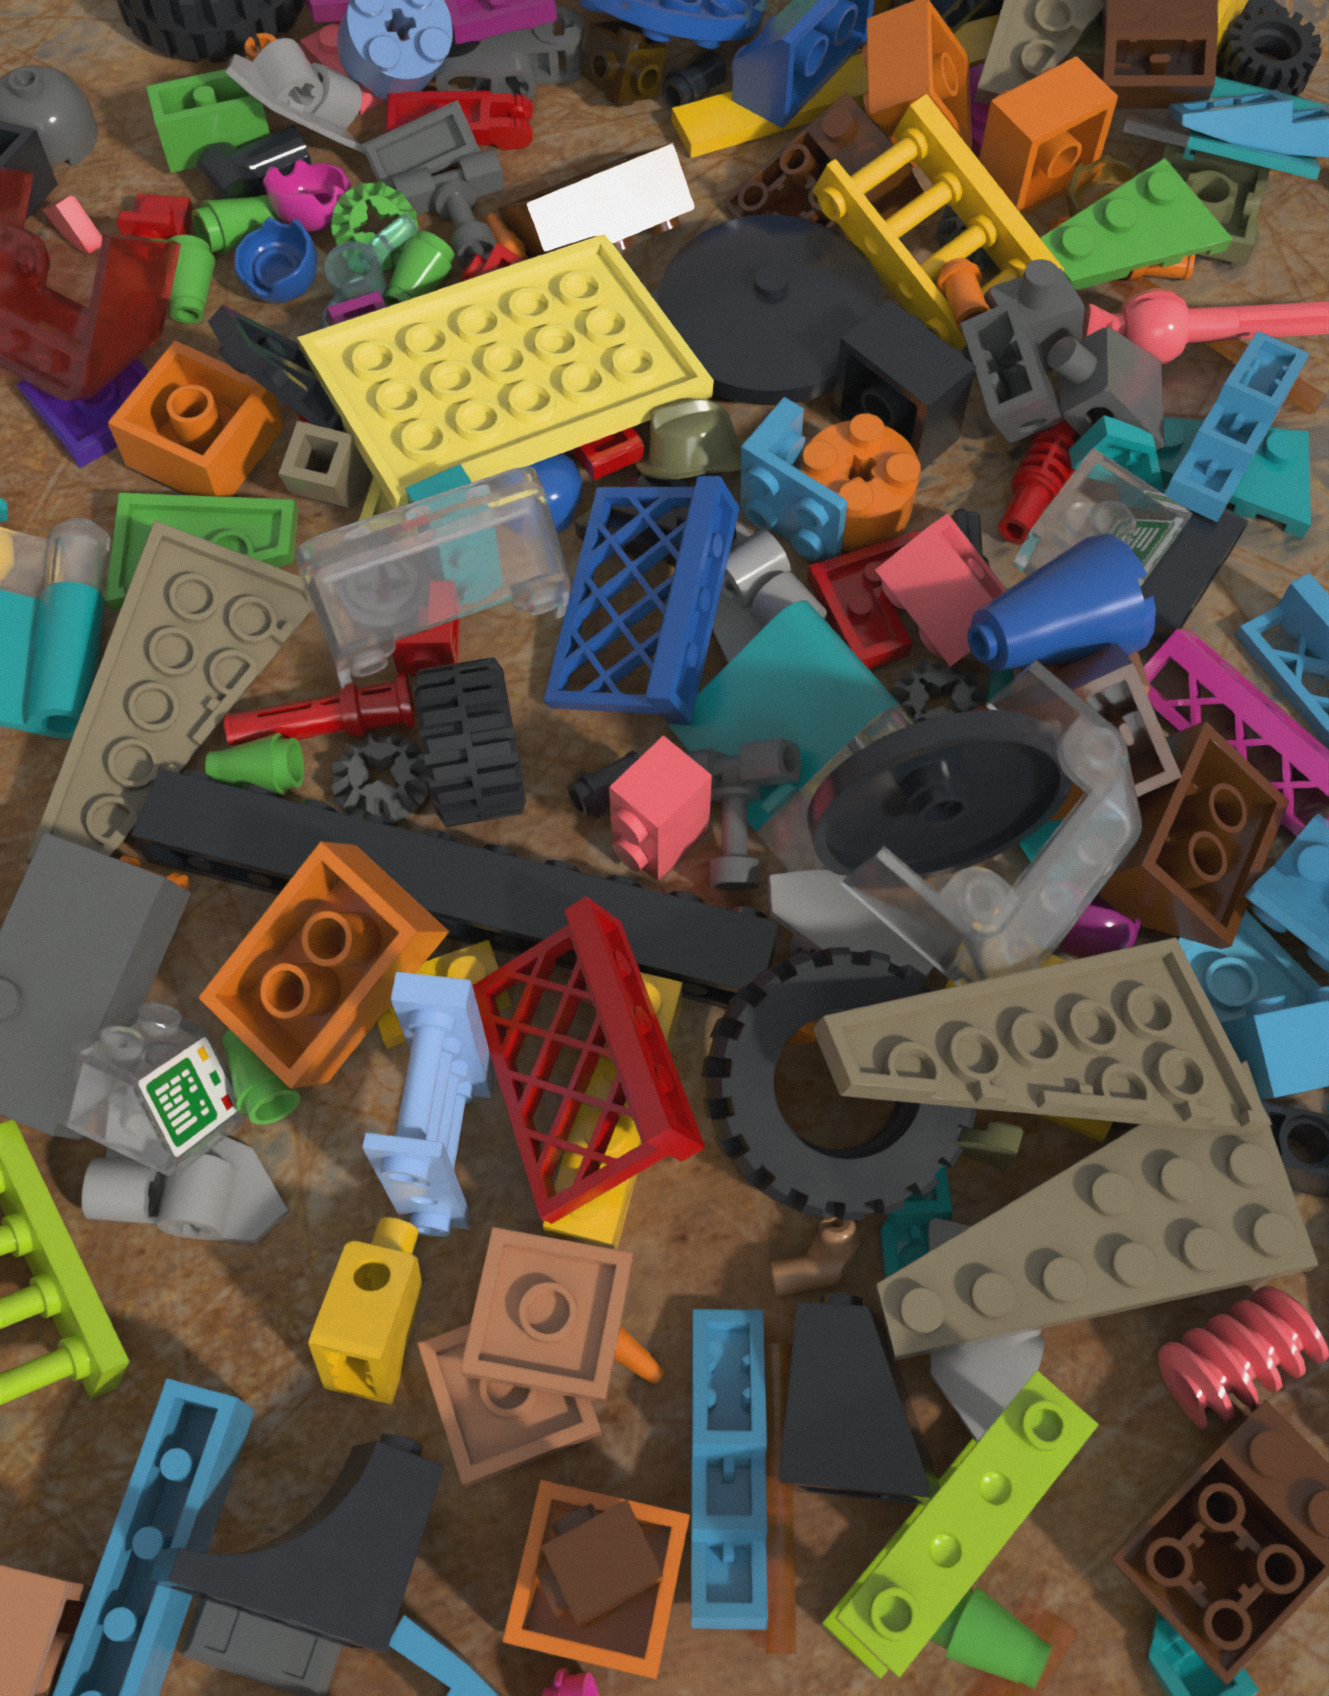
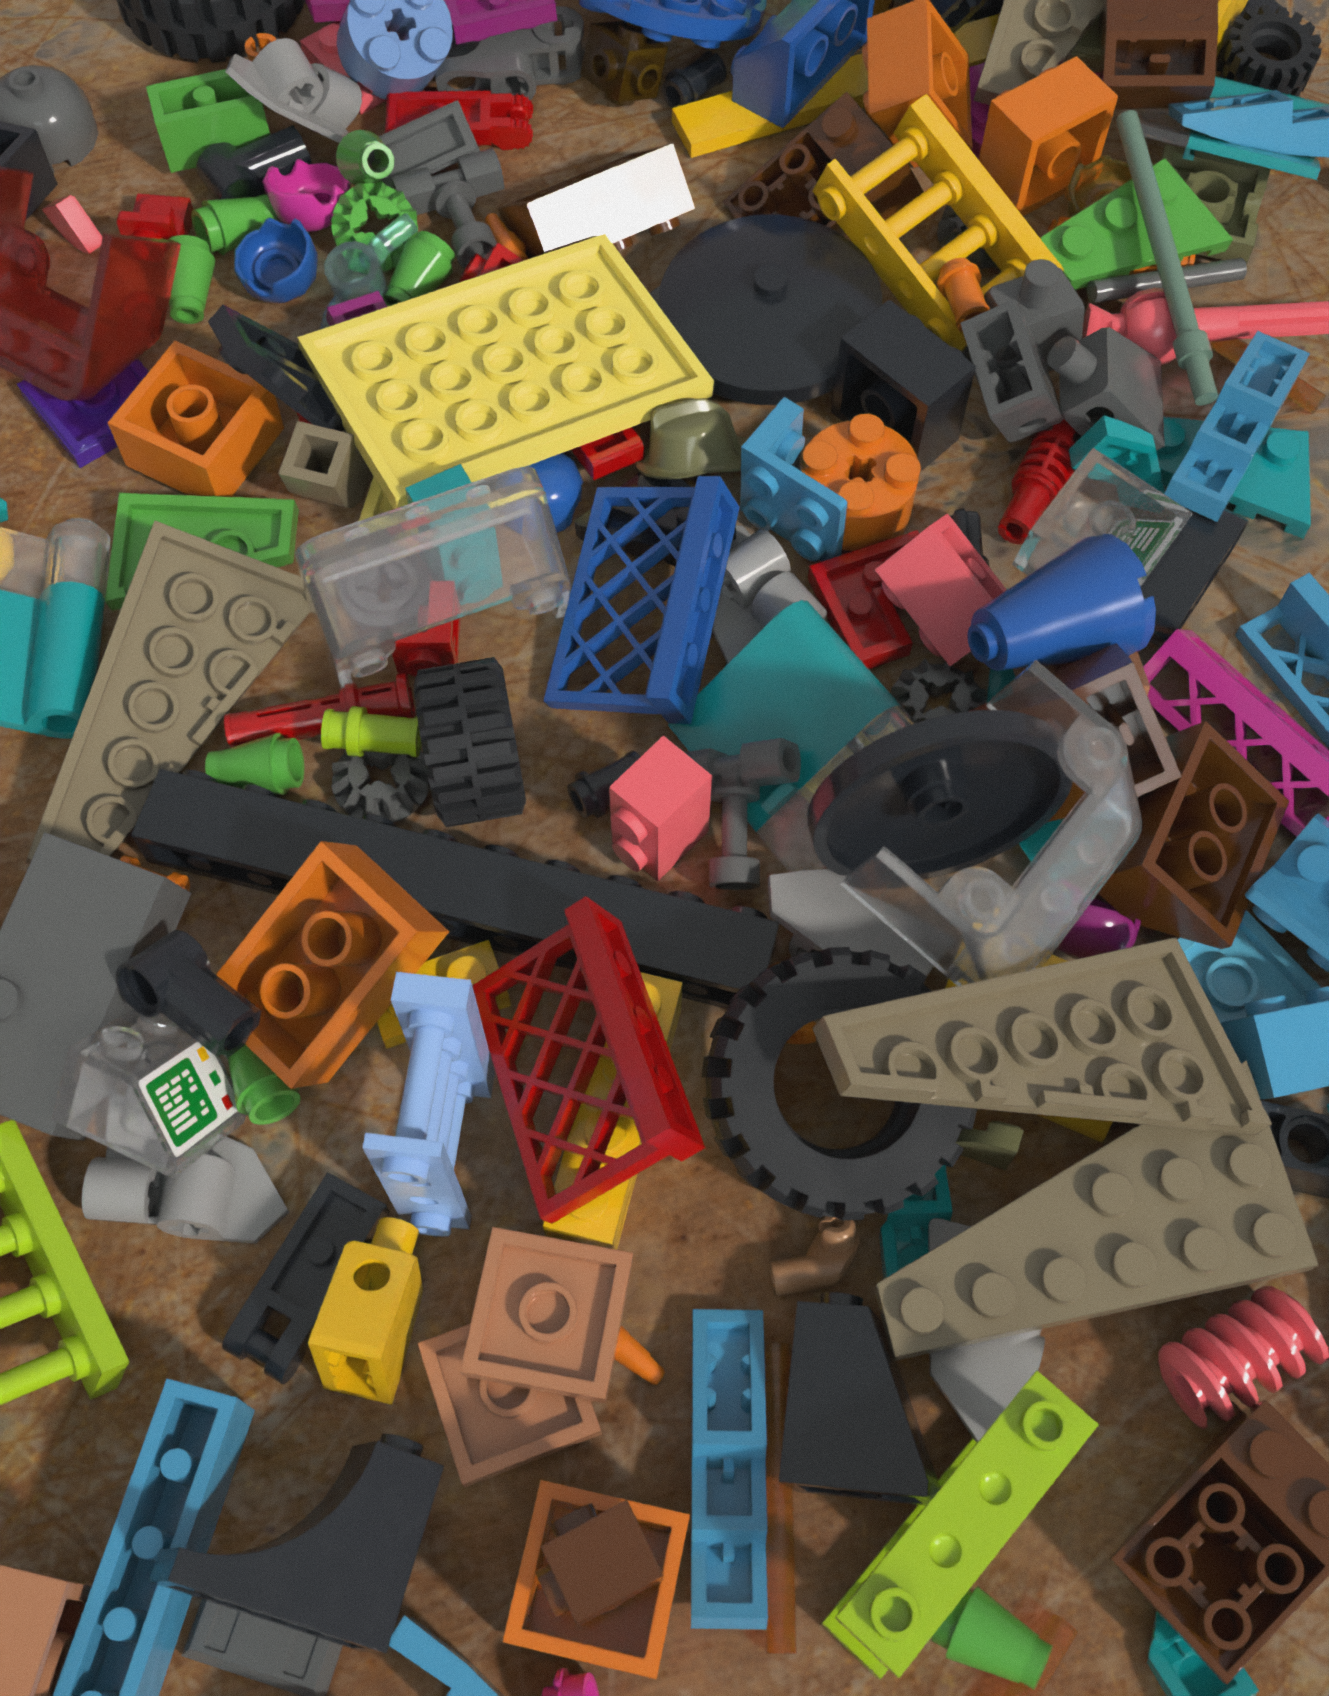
(178, 982): none -> black piece
(301, 1276): none -> black plate
(353, 156): none -> bright green cone
(370, 732): none -> lime pin
(1192, 344): none -> sand green bar
(1195, 276): none -> dark grey bar

